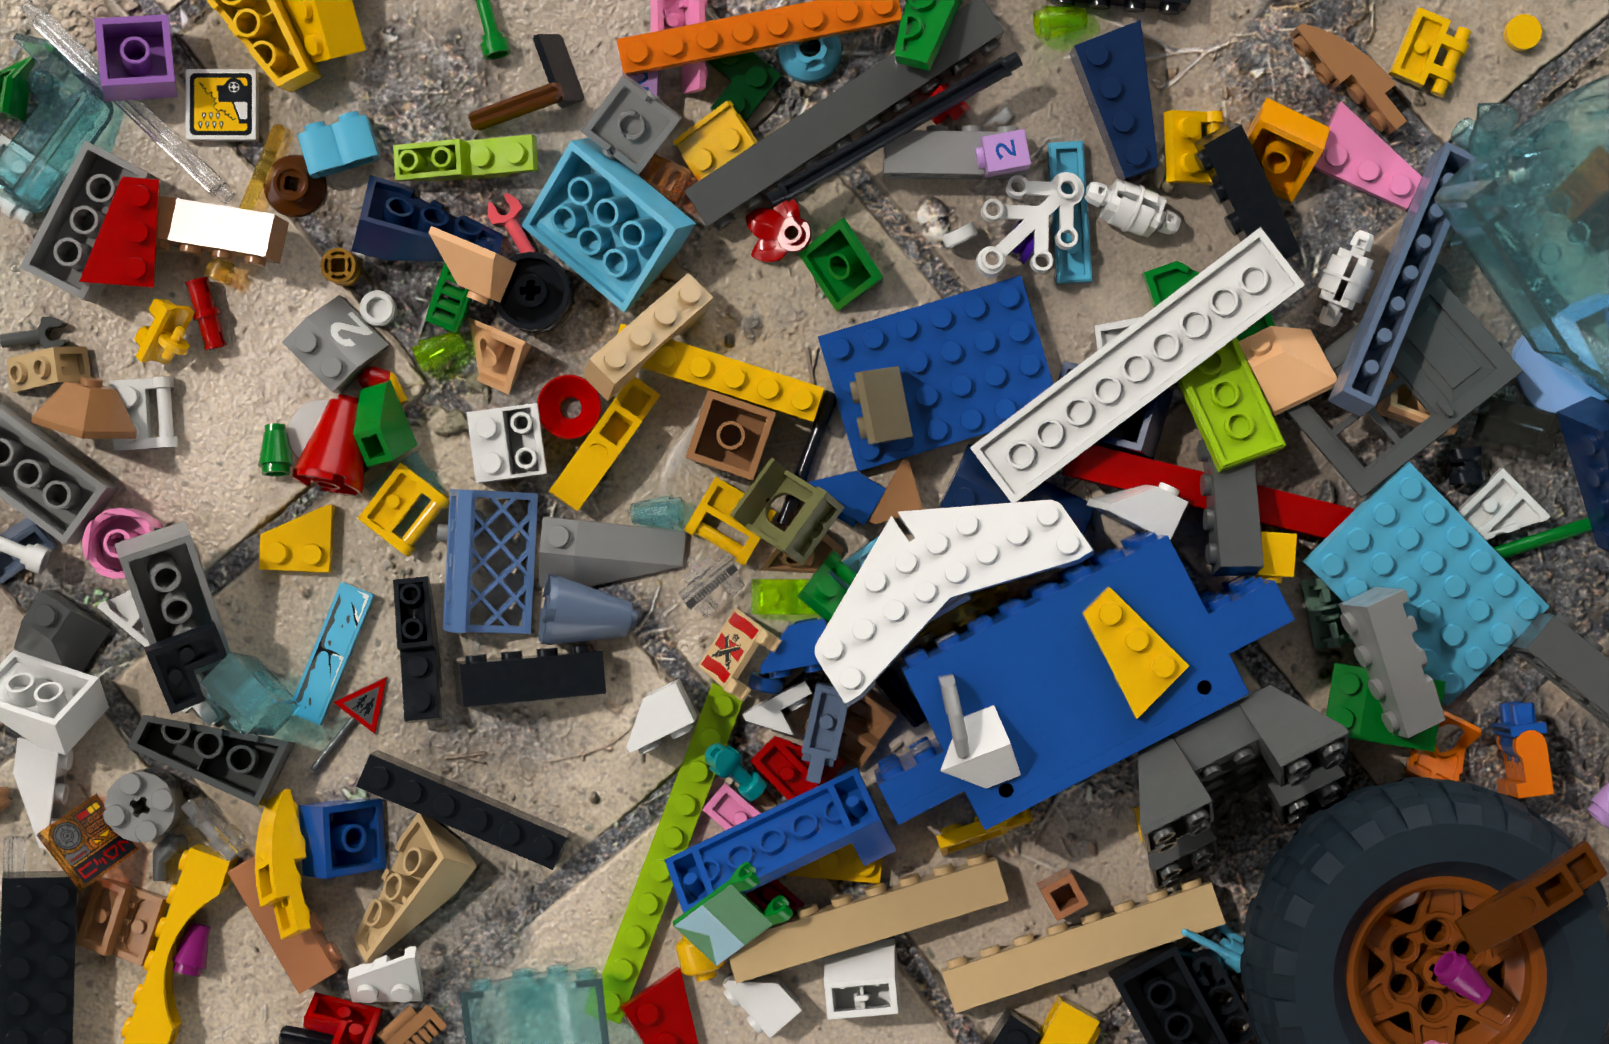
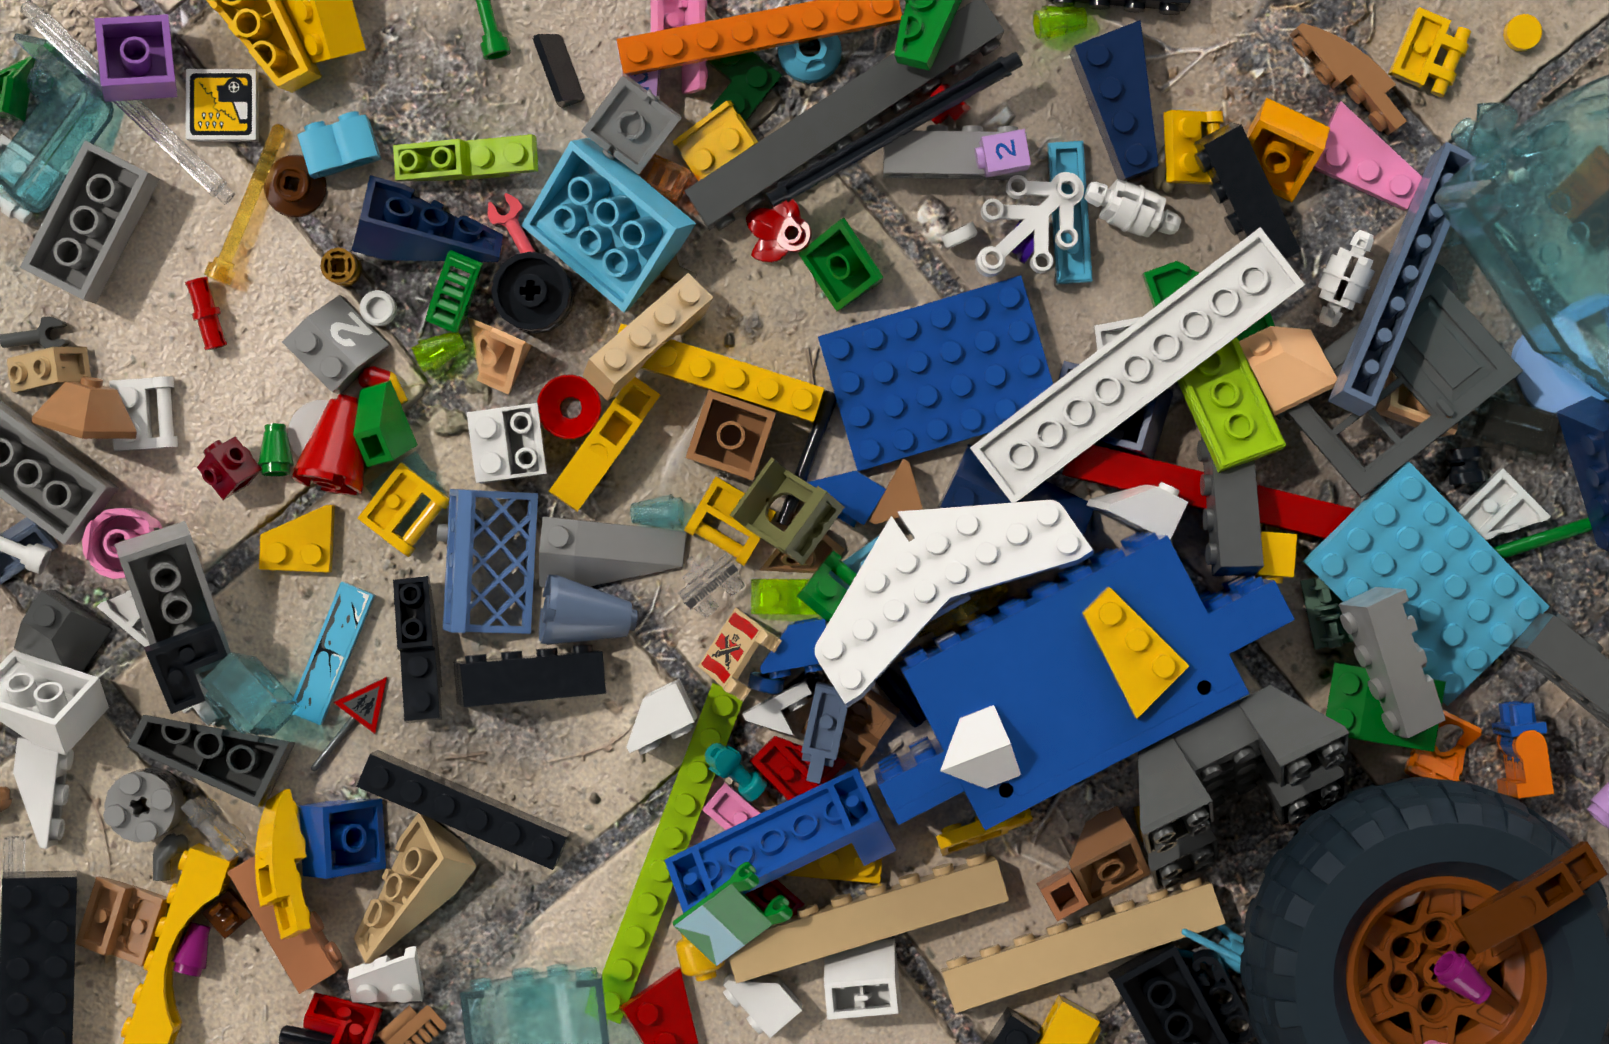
(85, 843): tile -> none
(127, 237): red wing -> none
(165, 334): yellow hips -> none
(220, 230): brick -> none
(227, 913): none -> reddish brown tile
(228, 467): none -> dark red brick
(473, 266): light nougat slope -> none
(516, 106): reddish brown axle -> none
(882, 405): dark tan slope -> none
(955, 715): light grey piece -> none
(1107, 856): none -> medium nougat slope

